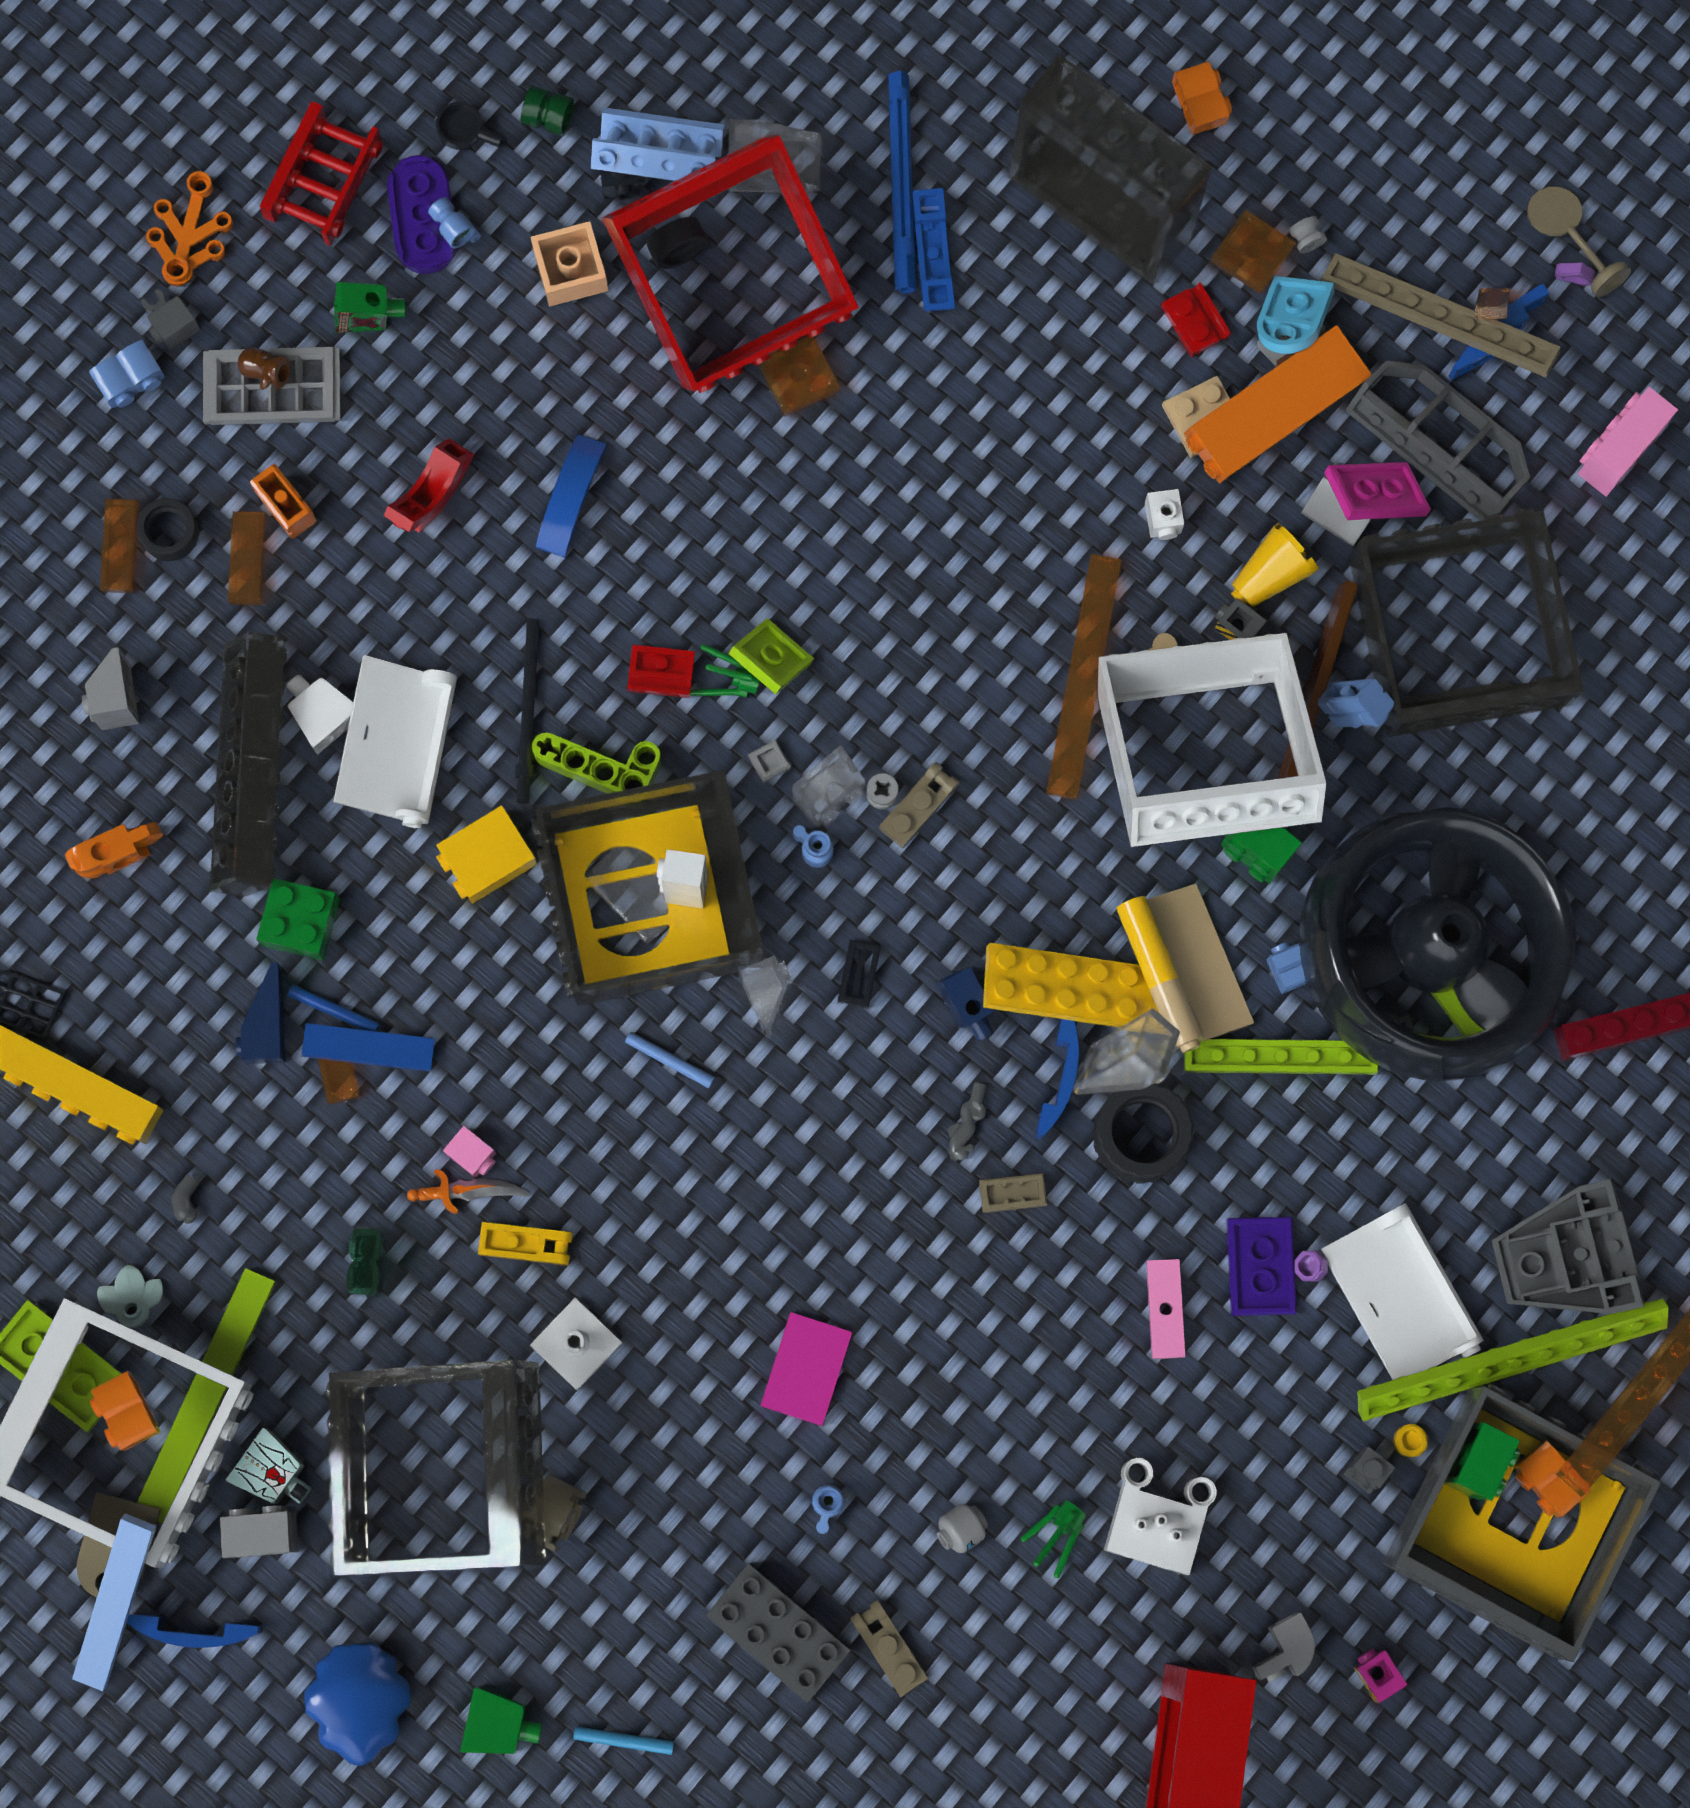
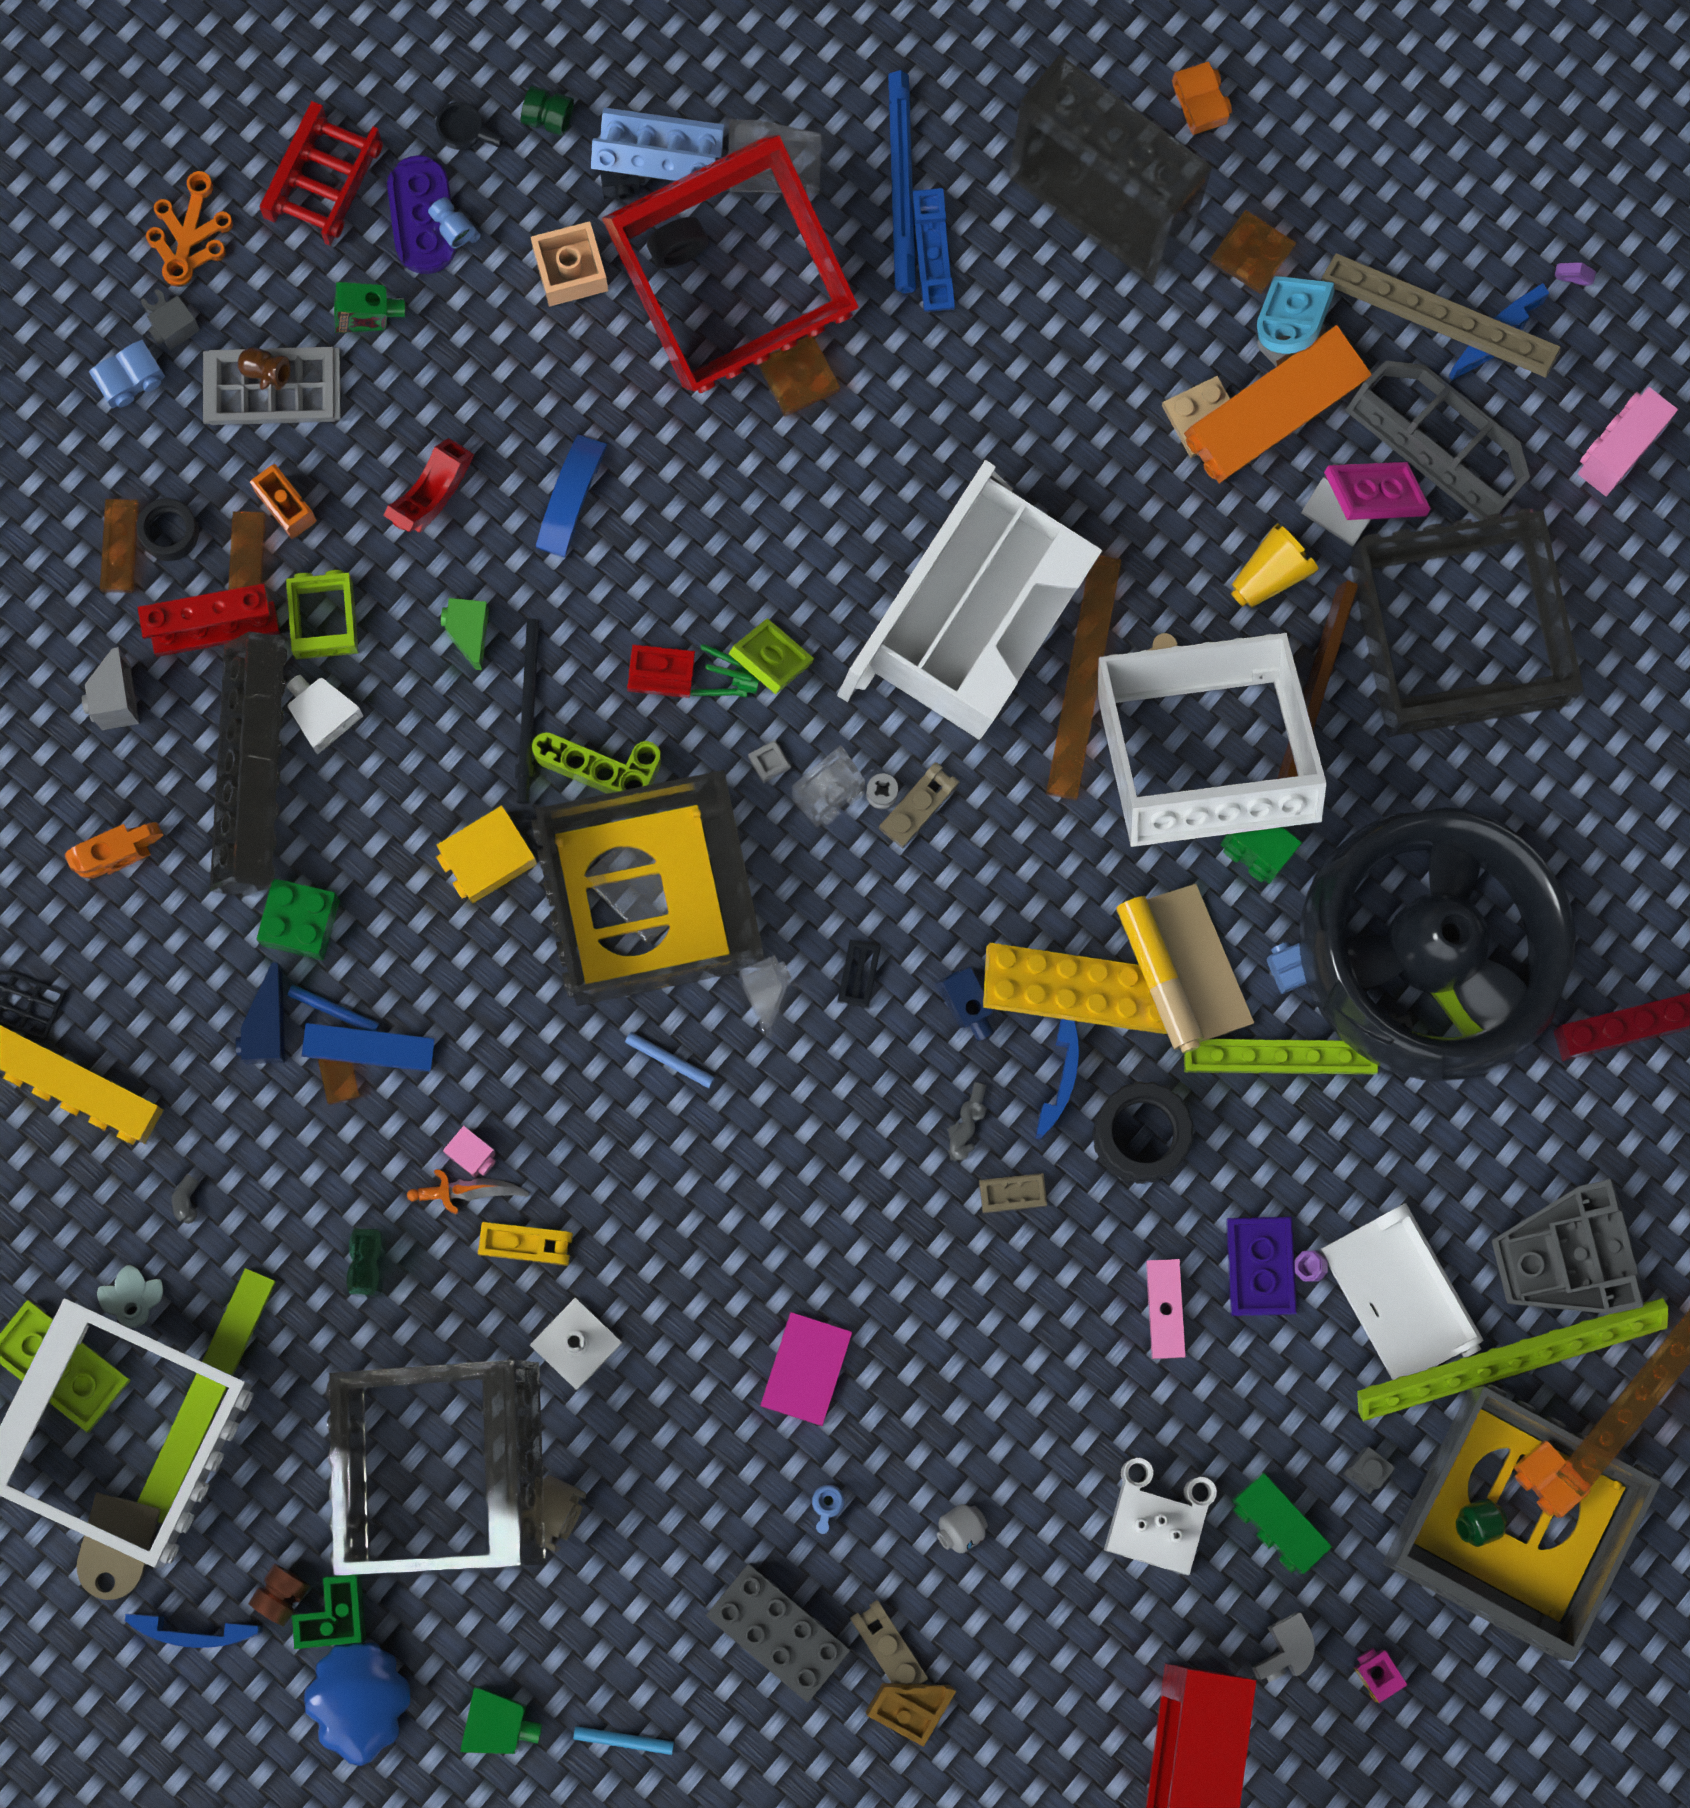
(114, 1602): light blue tile -> none
(124, 1411): orange brick -> none
(207, 619): none -> red fence
(259, 1534): light grey brick -> none
(269, 1470): light aqua torso -> none
(279, 1594): none -> copper wheel
(323, 645): none -> lime window
(343, 1616): none -> green brick
(404, 740): white door -> none
(467, 627): none -> bright green slope
(683, 878): white brick -> none
(816, 847): medium blue piece -> none
(910, 1708): none -> pearl gold wing
(976, 606): none -> white piece
(1067, 1519): green plant -> none
(1129, 1056): clear slope -> none
(1164, 514): white brick -> none
(1195, 319): red plate -> none
(1239, 612): dark grey brick -> none
(1280, 1524): none -> green brick
(1308, 234): light grey wheel -> none
(1356, 703): medium blue brick -> none
(1410, 1440): yellow tile -> none
(1481, 1522): none -> dark green head
(1483, 1462): green brick -> none
(1493, 303): clear orange tile -> none
(1559, 212): dark tan piece -> none

